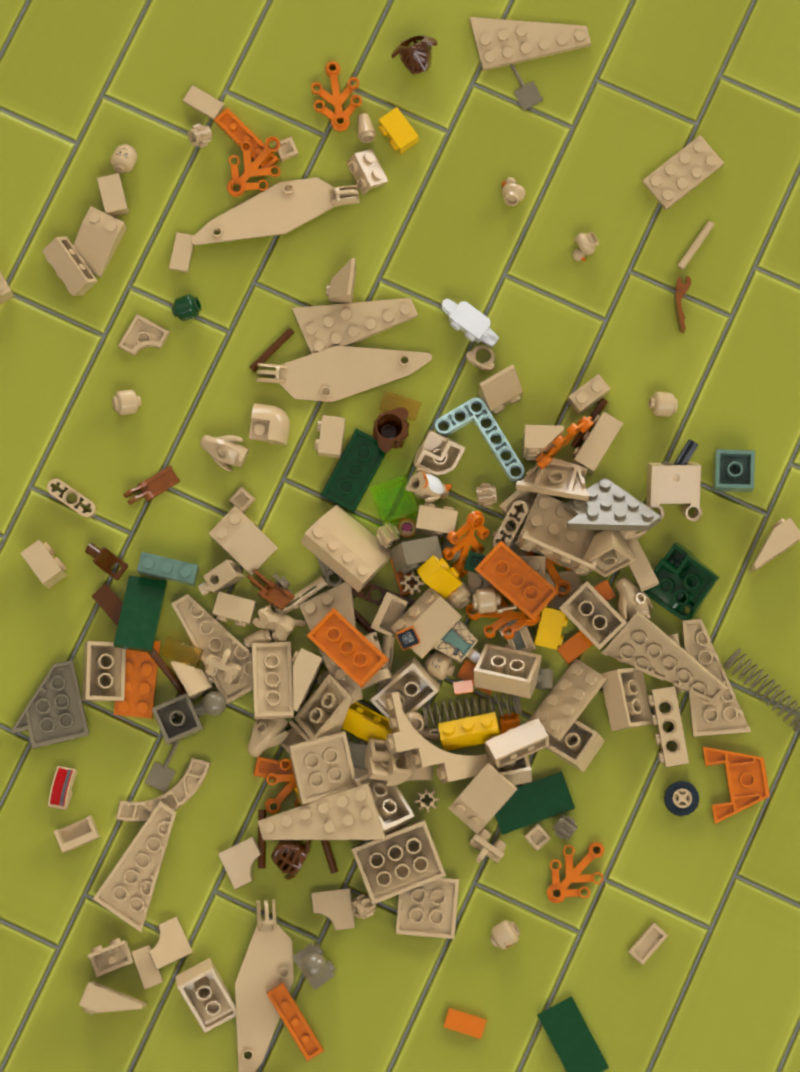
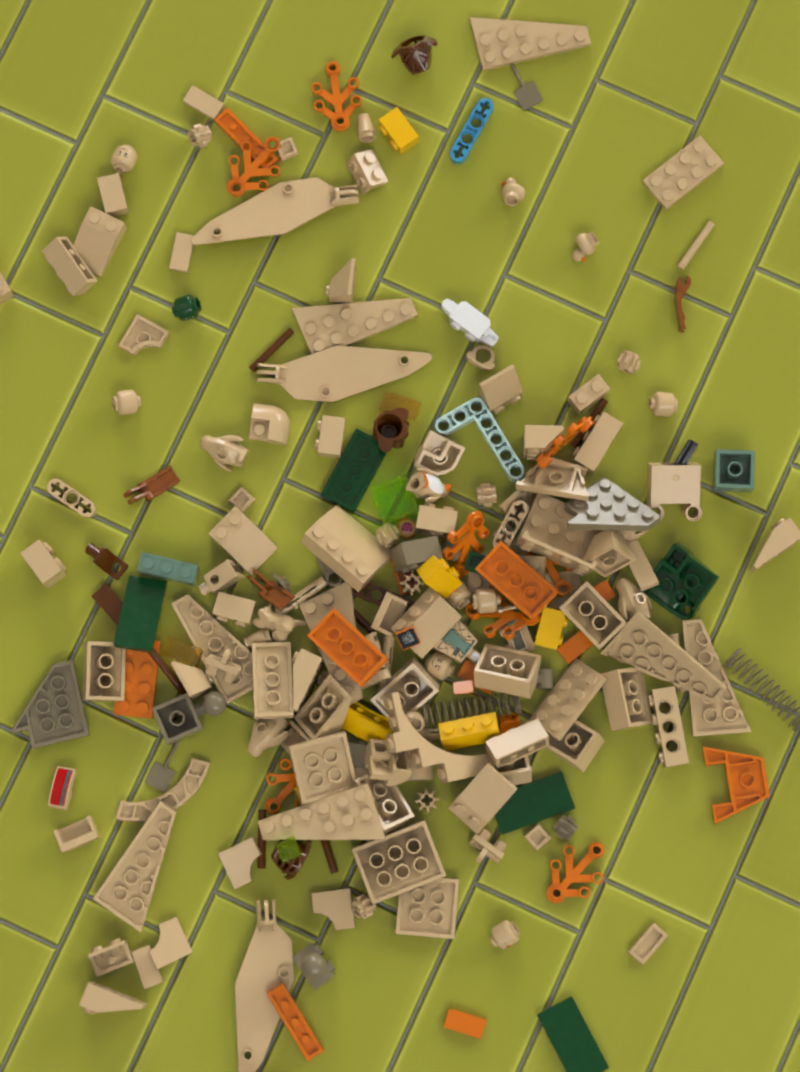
(206, 995): tan slope -> none
(265, 766): orange tile -> none
(288, 849): none -> clear neon green tile
(474, 132): none -> dark azure beam
(628, 362): none -> tan gear
(681, 798): black wheel -> none

